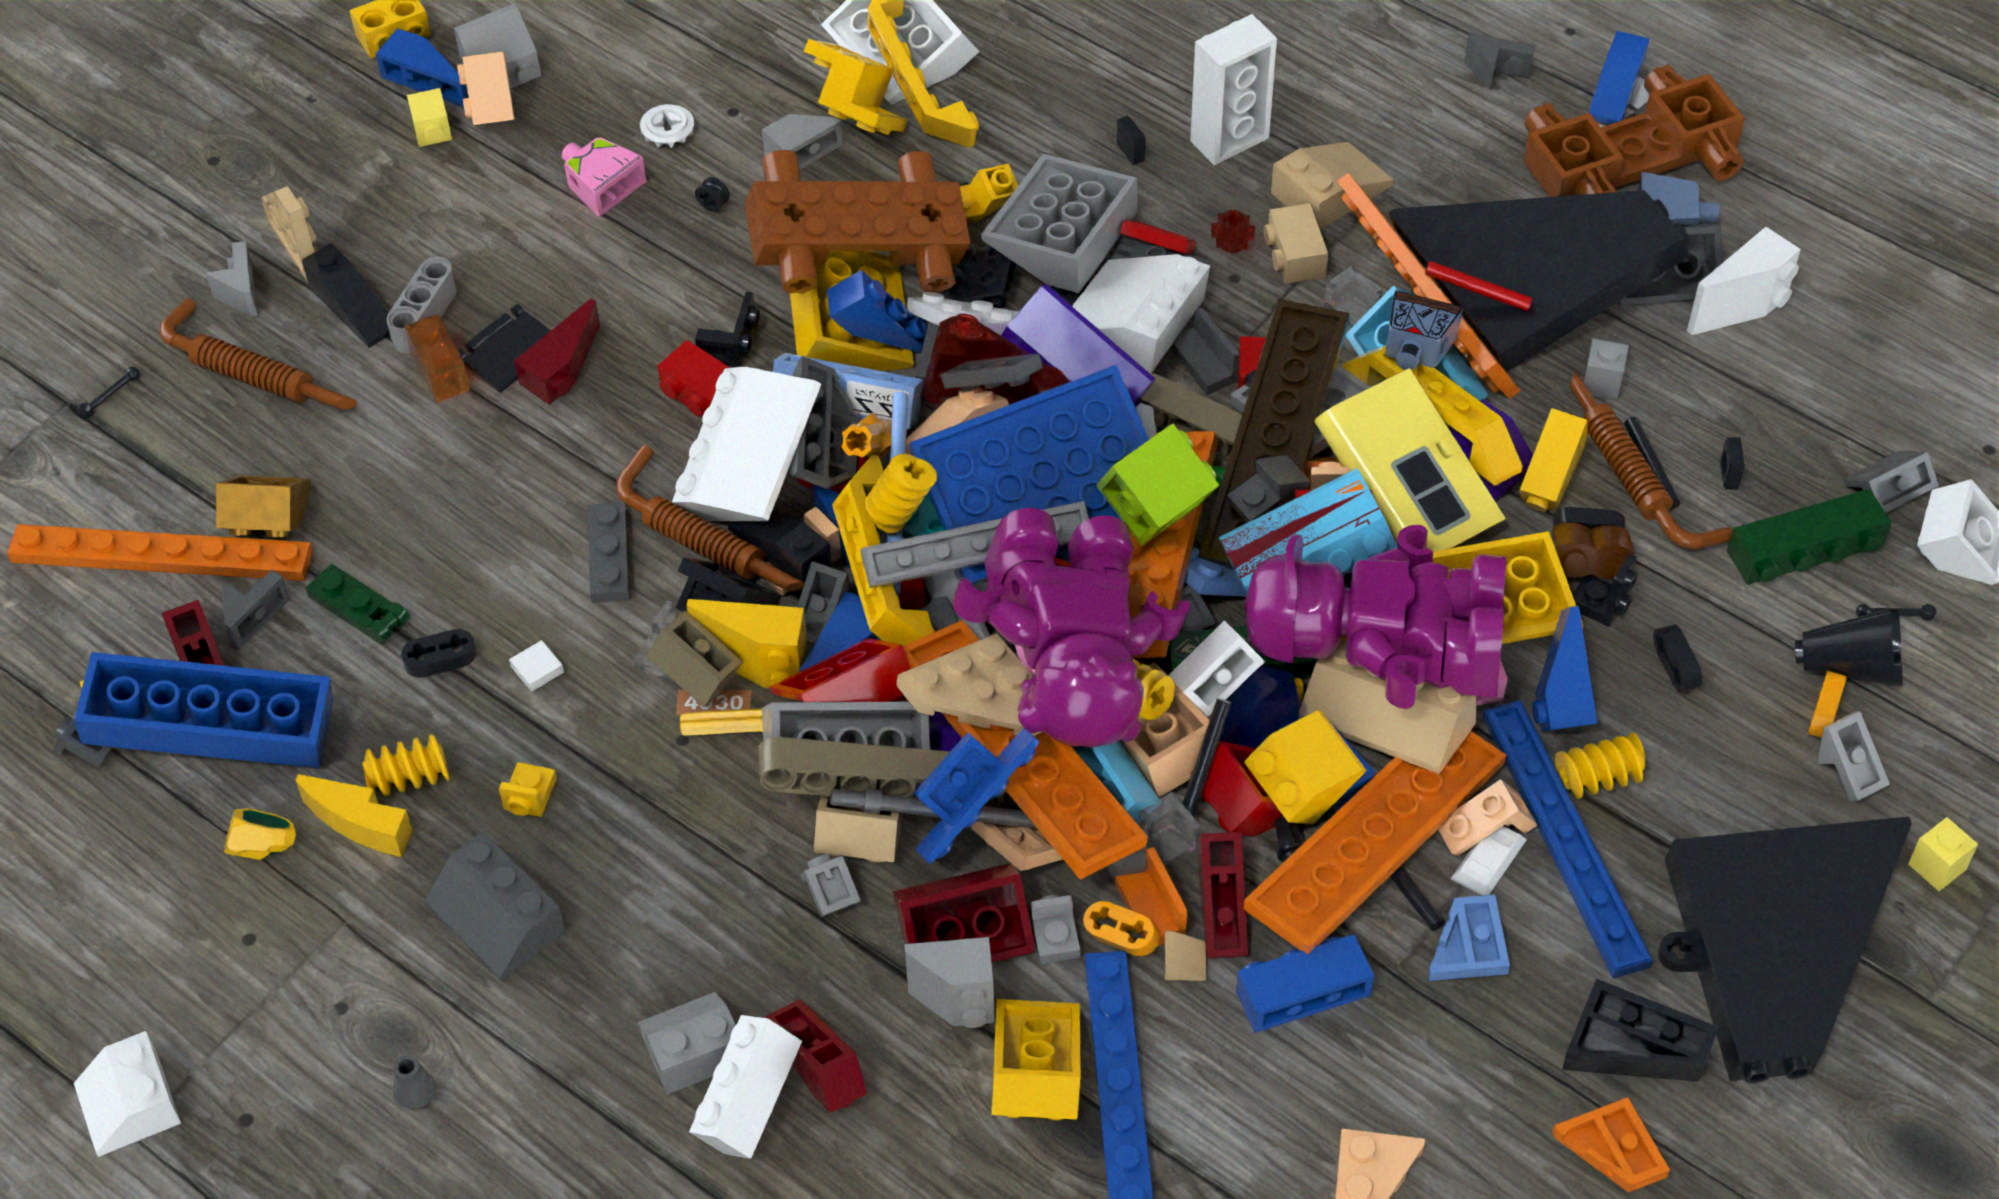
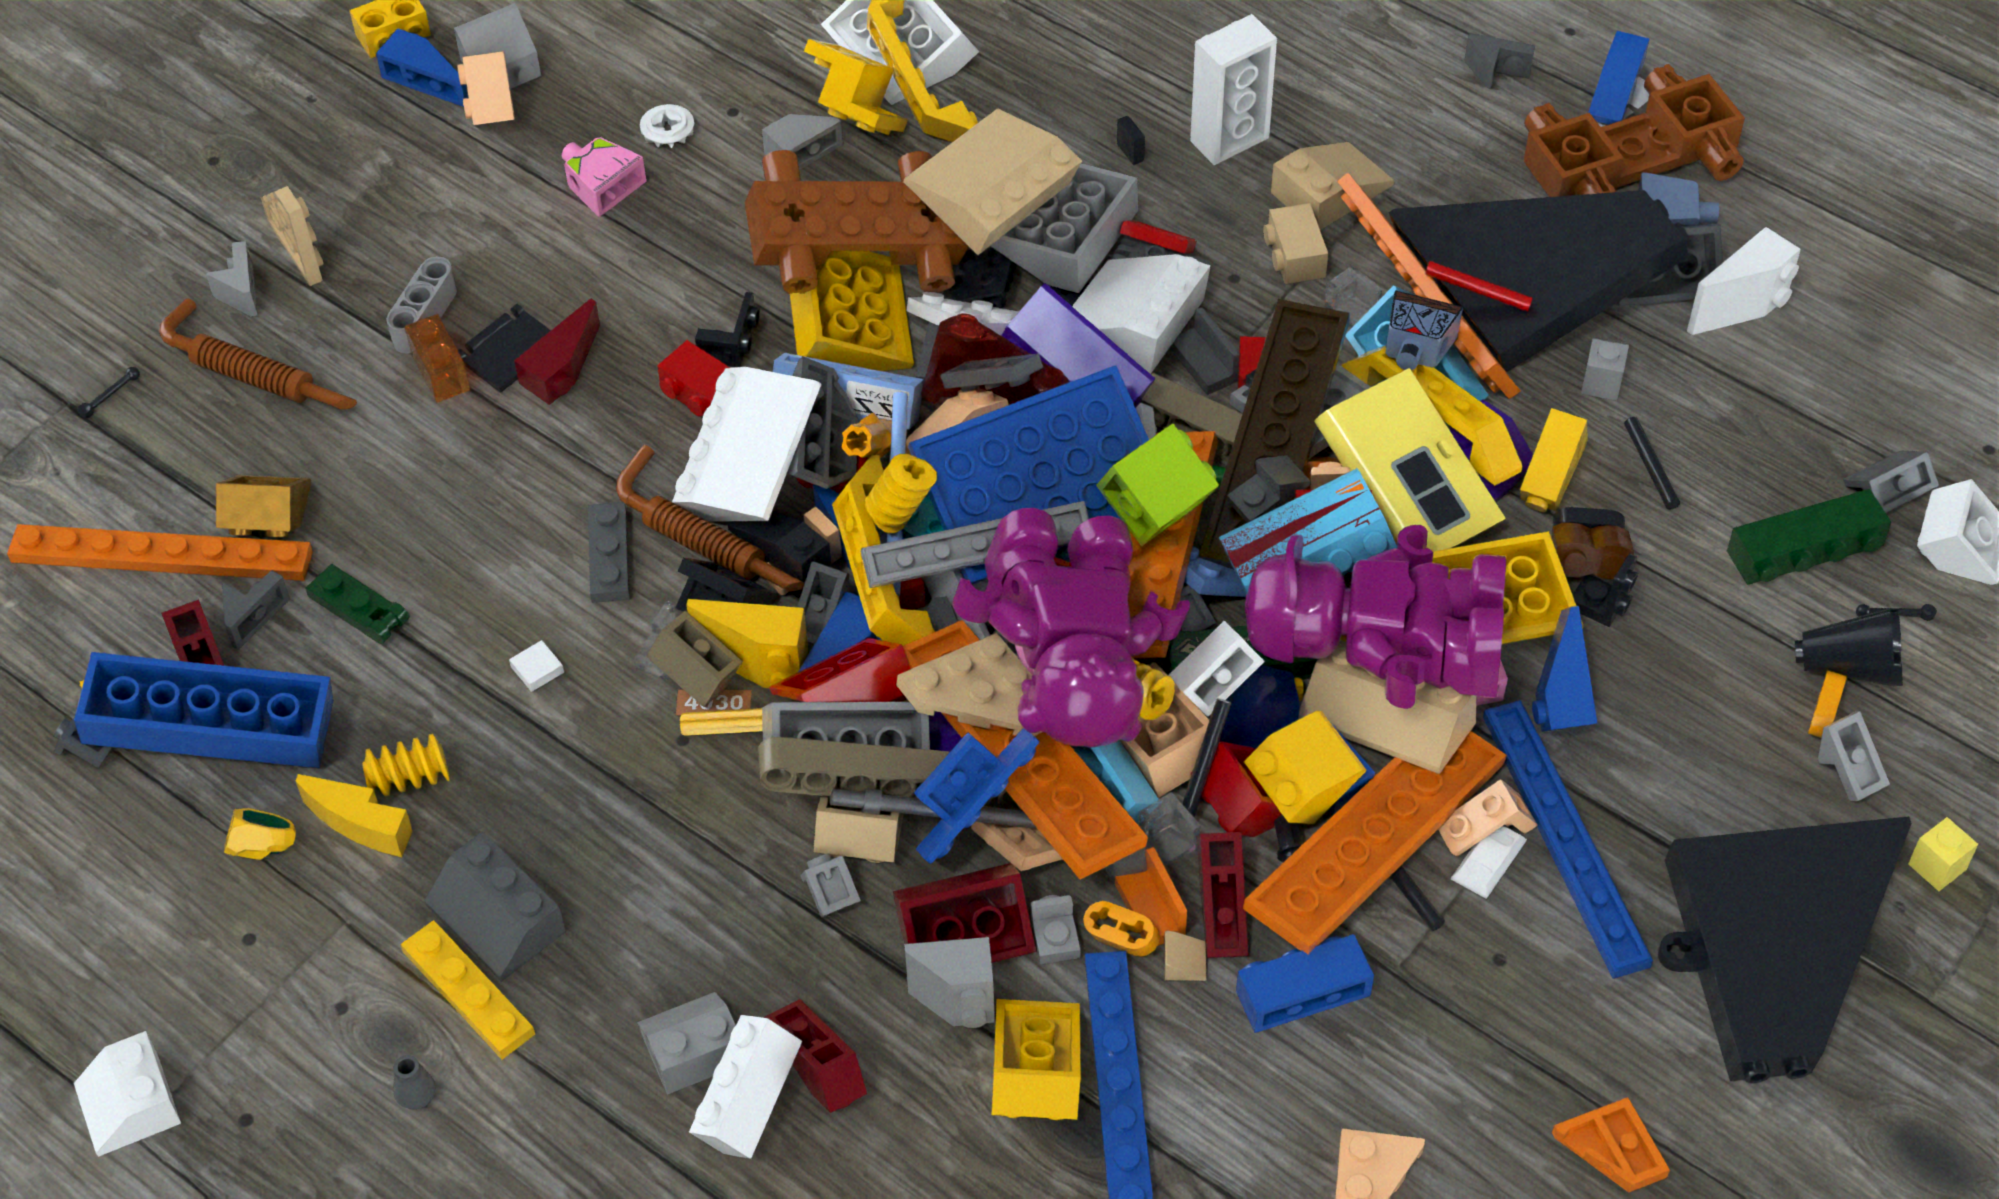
(346, 294): black slope -> none
(429, 117): light yellow brick -> none
(438, 653): black beam -> none
(468, 989): none -> yellow plate
(528, 789): yellow bracket -> none
(712, 194): black bush -> none
(873, 314): blue slope -> none
(993, 177): none -> tan slope
(1232, 231): clear red gear -> none
(1471, 941): medium blue wing -> none
(1601, 764): yellow piece -> none
(1636, 473): dark orange piece -> none
(1638, 1038): black wedge -> none
(1677, 658): black beam -> none
(1732, 463): black tile -> none

